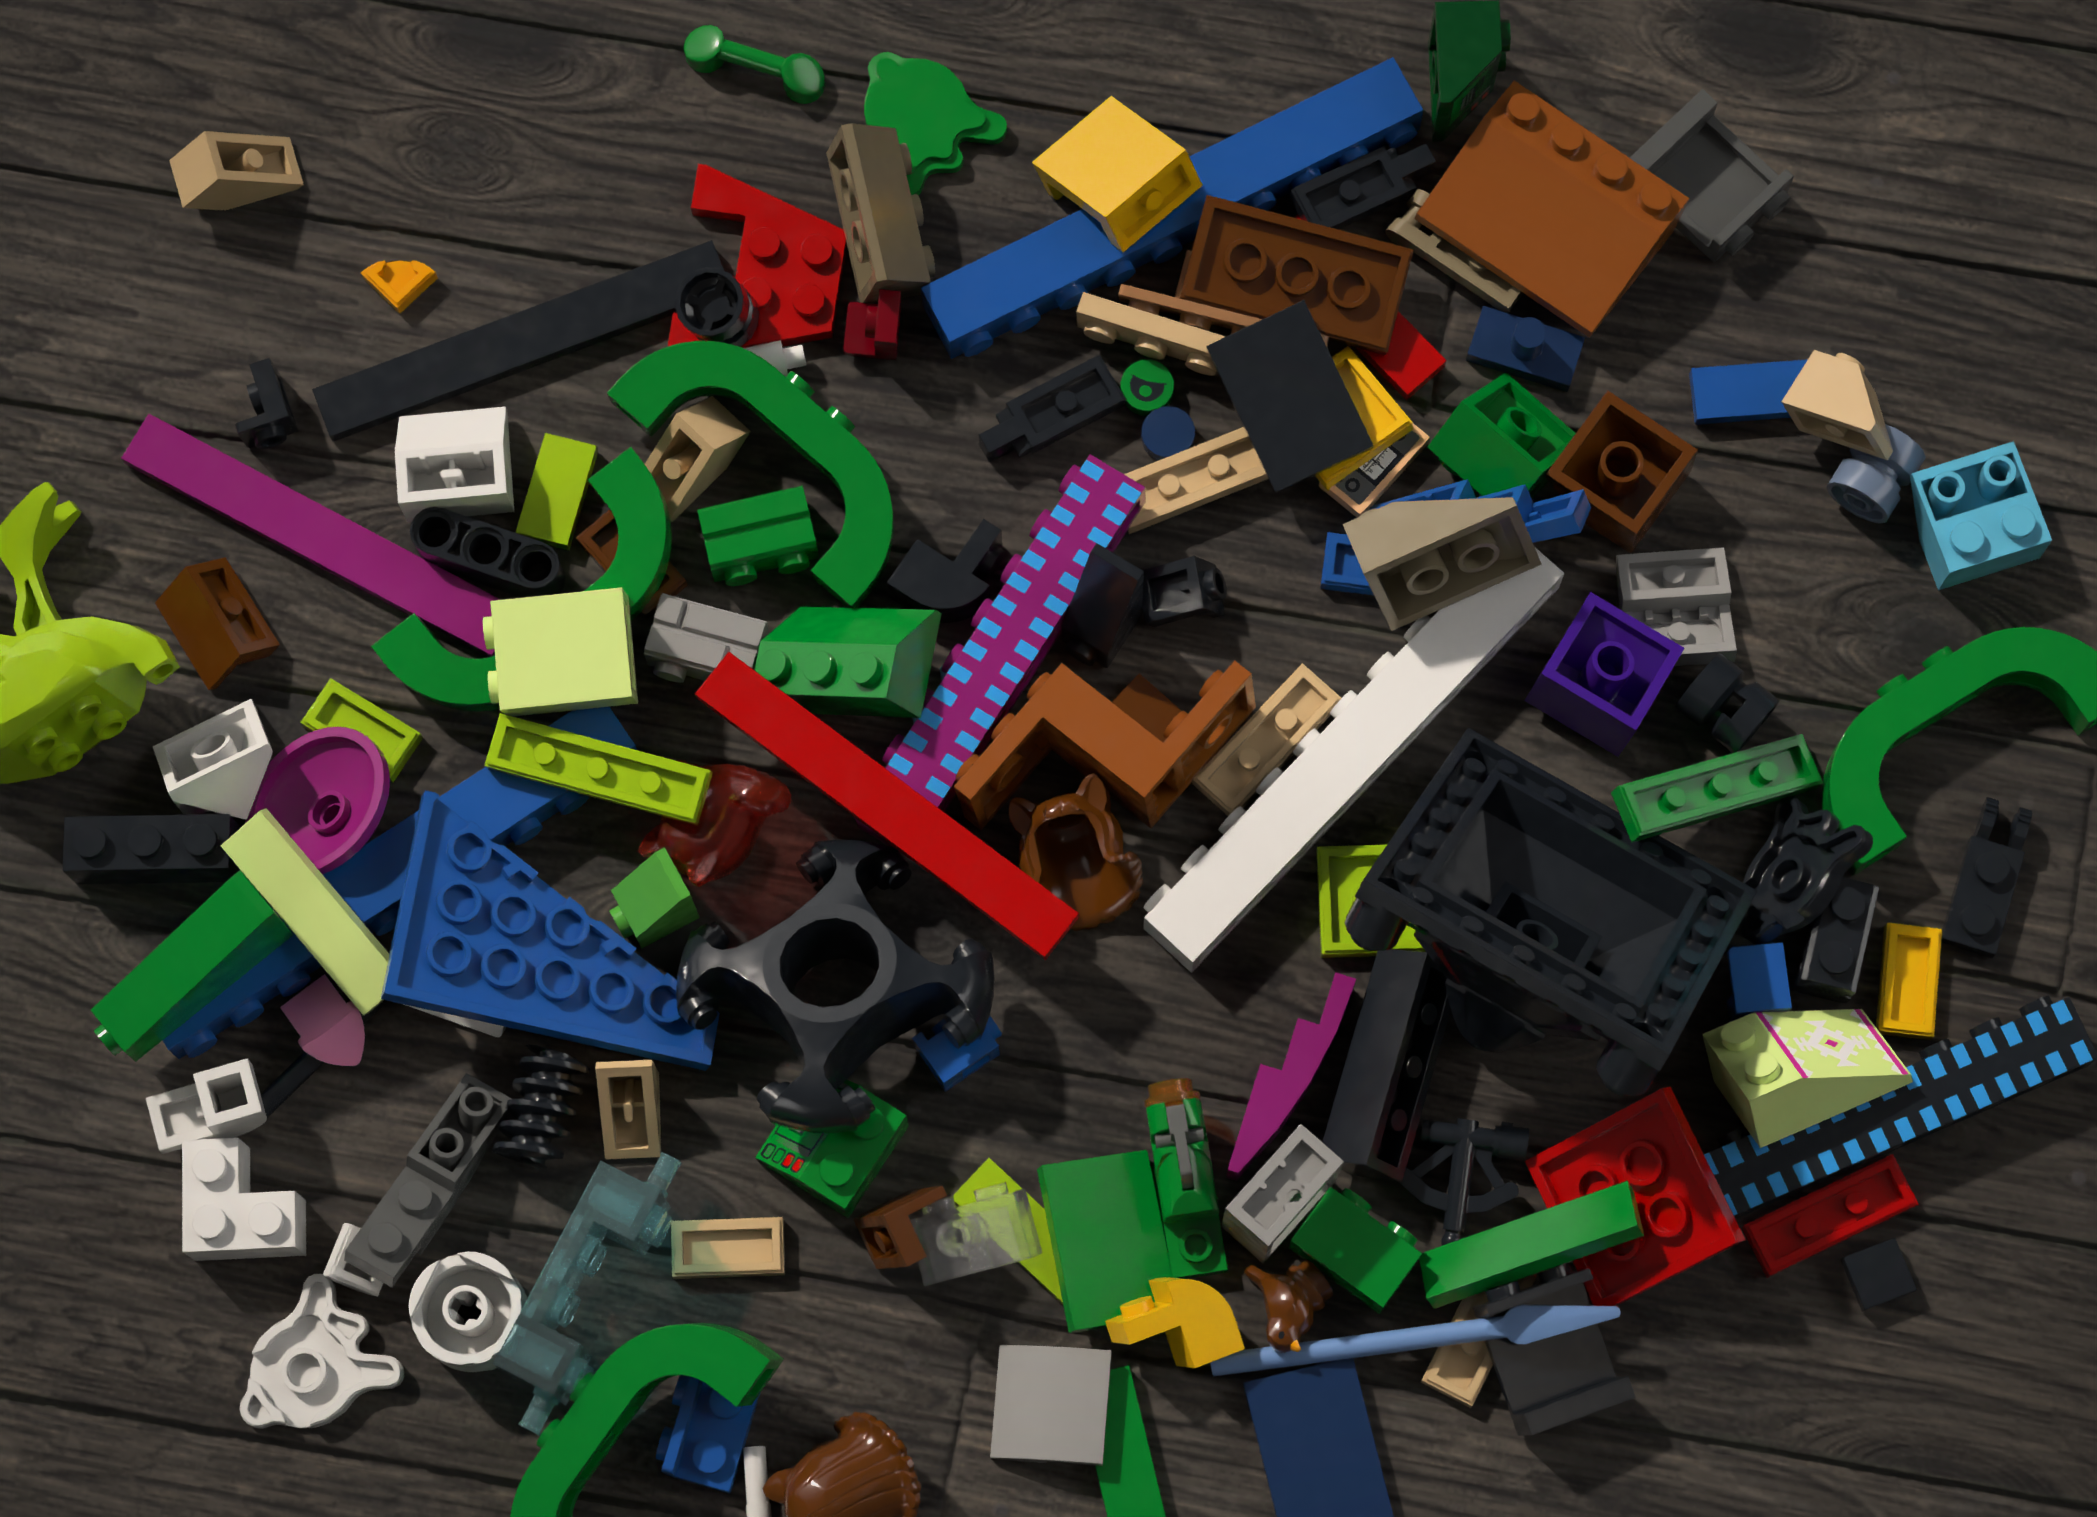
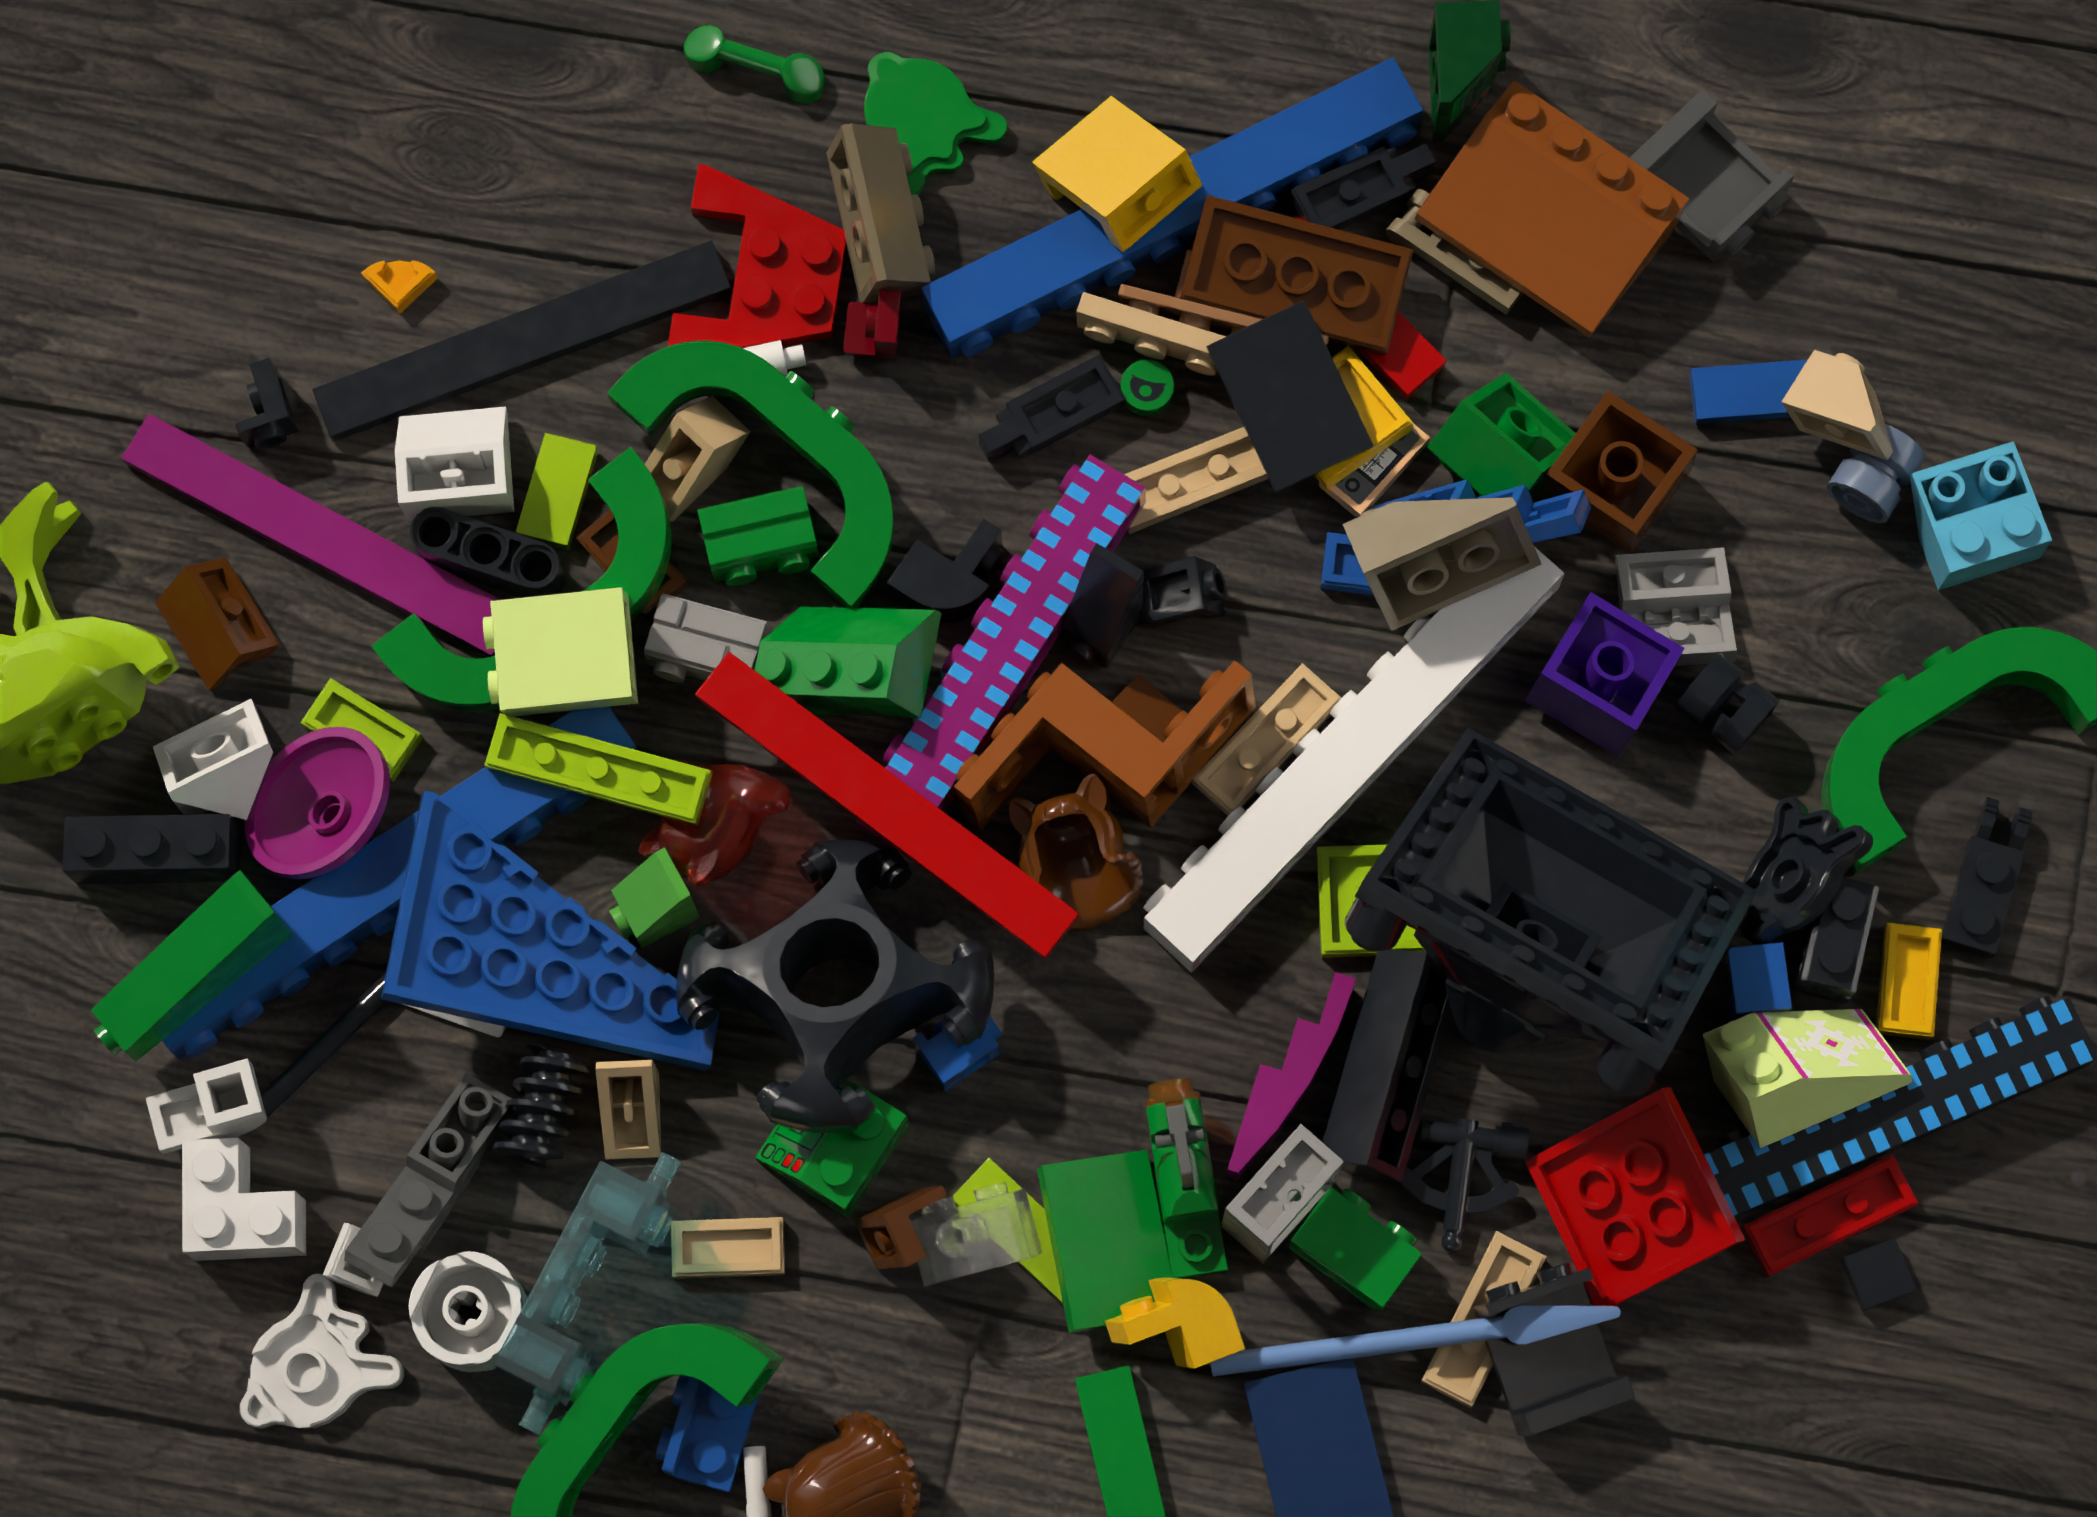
(234, 170): tan slope -> none
(311, 908): yellowish green tile -> none
(327, 1024): bright pink tile -> none
(716, 307): black wheel -> none
(1051, 1404): light grey slope -> none
(1167, 432): dark blue tile -> none
(1290, 1302): reddish brown animal -> none
(1525, 348): dark blue tile -> none
(1531, 1244): green tile -> none
(1716, 787): green tile -> none

